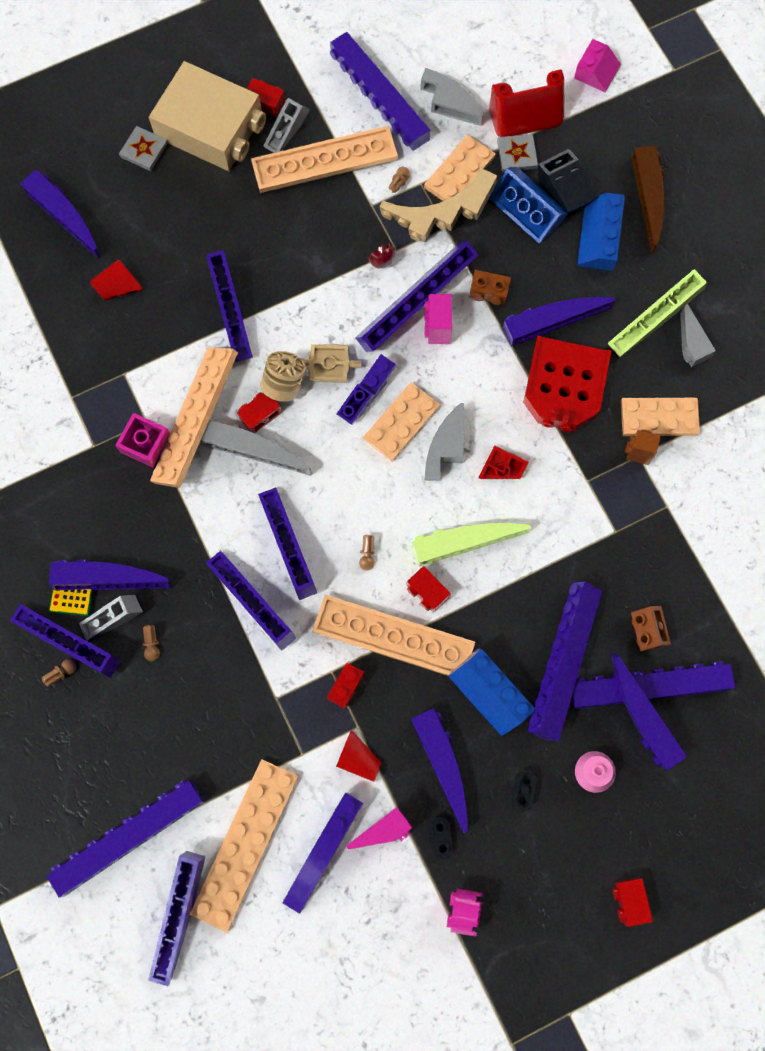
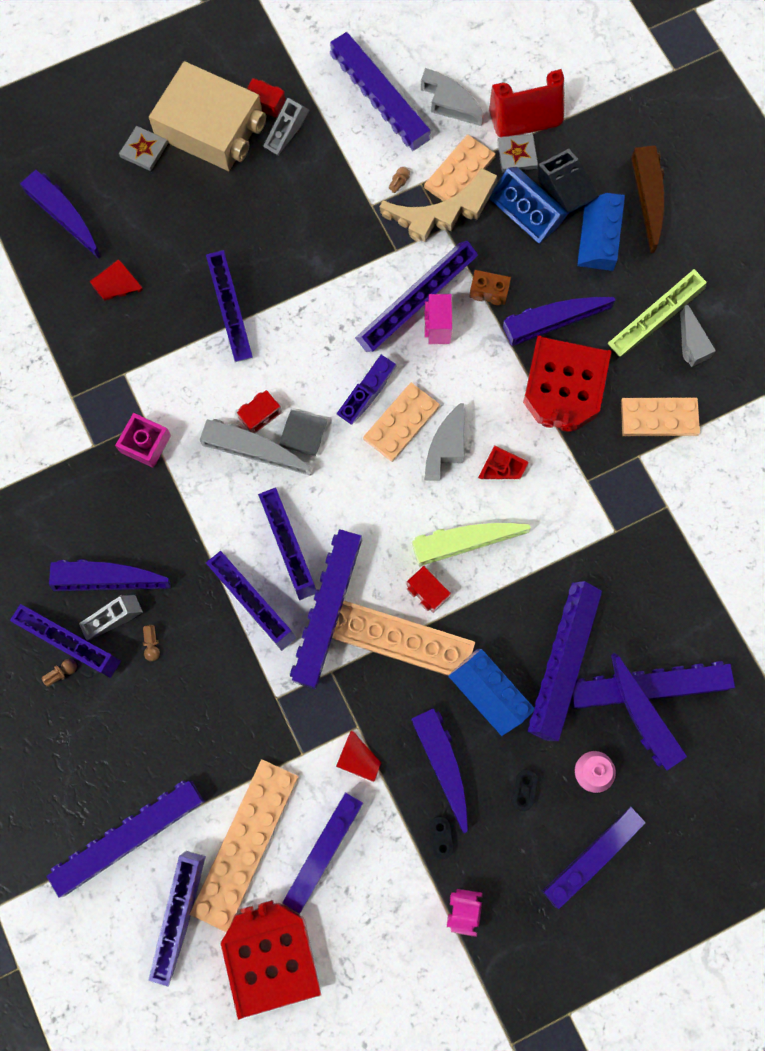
(71, 602): yellow tile -> none
(194, 417): light nougat plate -> none
(268, 992): none -> red hinge
(282, 376): tan wheel -> none
(303, 432): none -> dark grey slope
(324, 159): light nougat plate -> none
(327, 609): none -> dark purple brick
(329, 363): tan plate -> none
(345, 686): red brick -> none
(367, 562): medium nougat axle -> none
(382, 256): dark red hair -> none
(385, 830): dark pink slope -> none
(593, 858): none -> dark purple slope
(597, 66): dark pink slope -> none
(632, 902): red brick -> none
(642, 447): dark orange brick -> none
(650, 628): dark orange brick -> none

